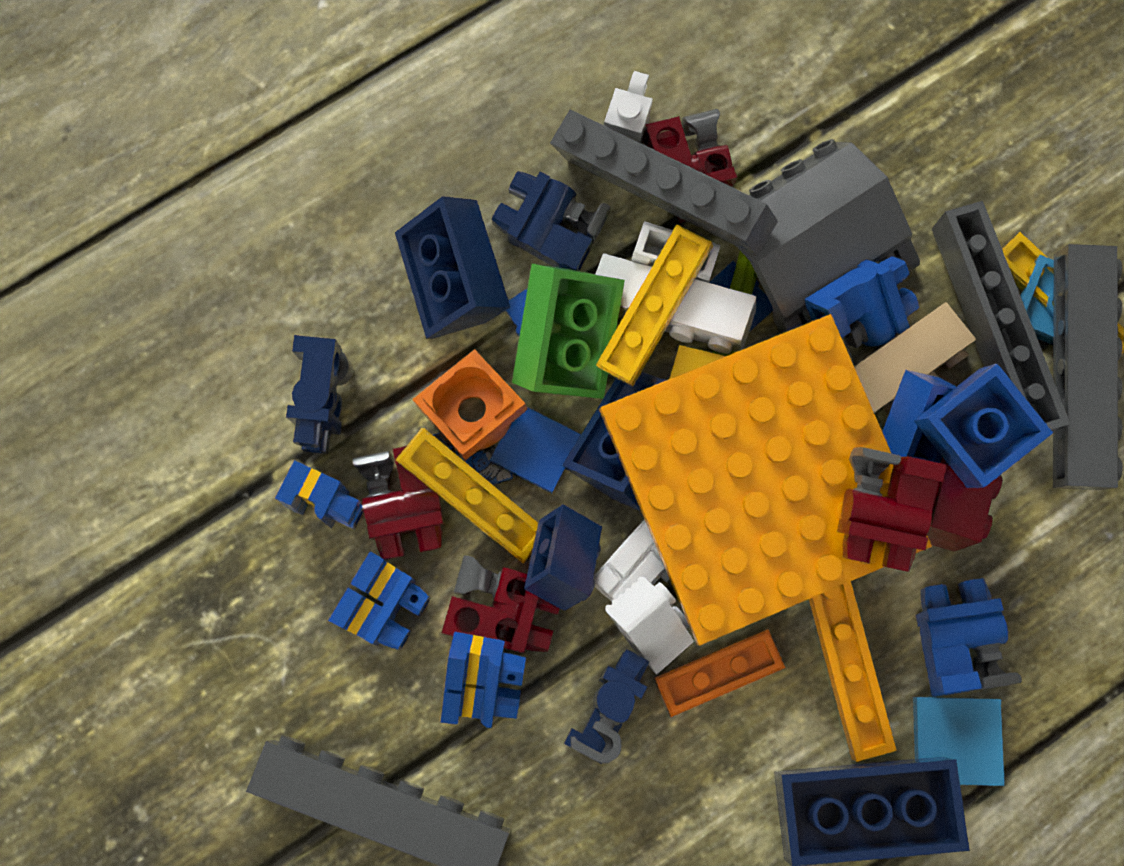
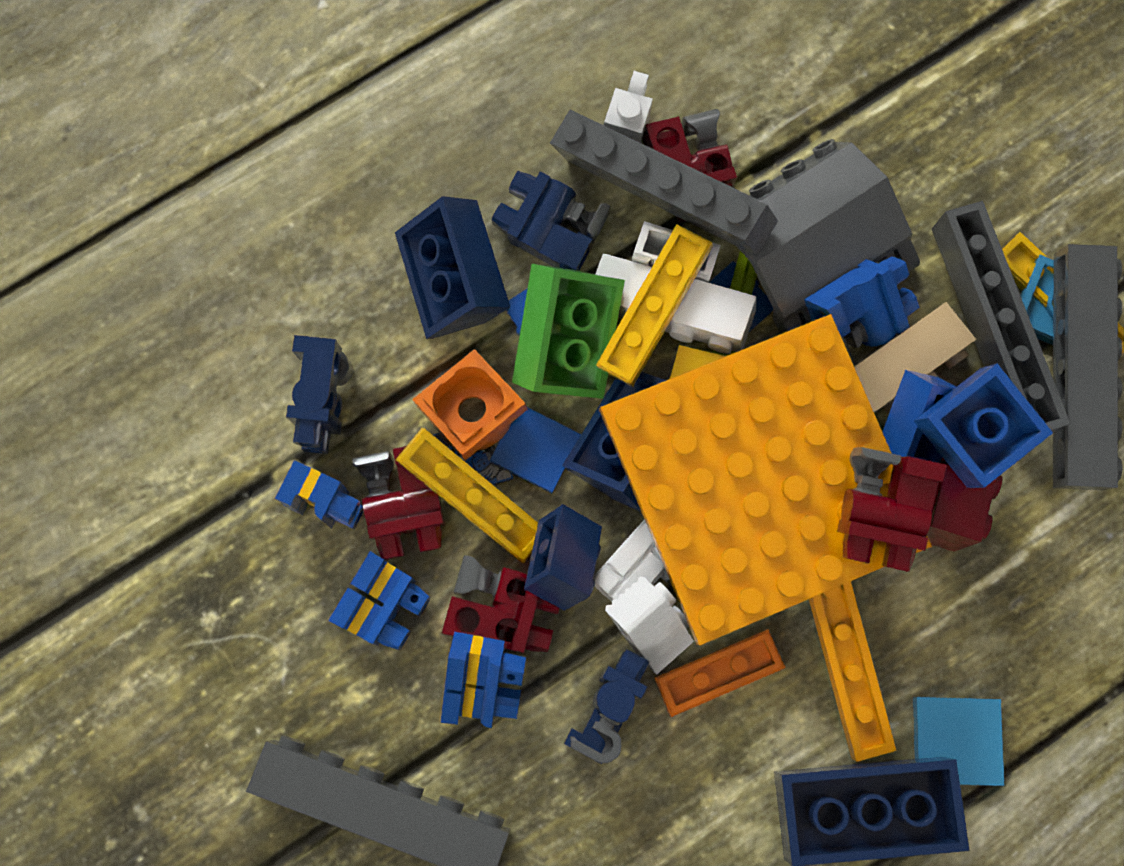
(952, 630): blue hips -> none

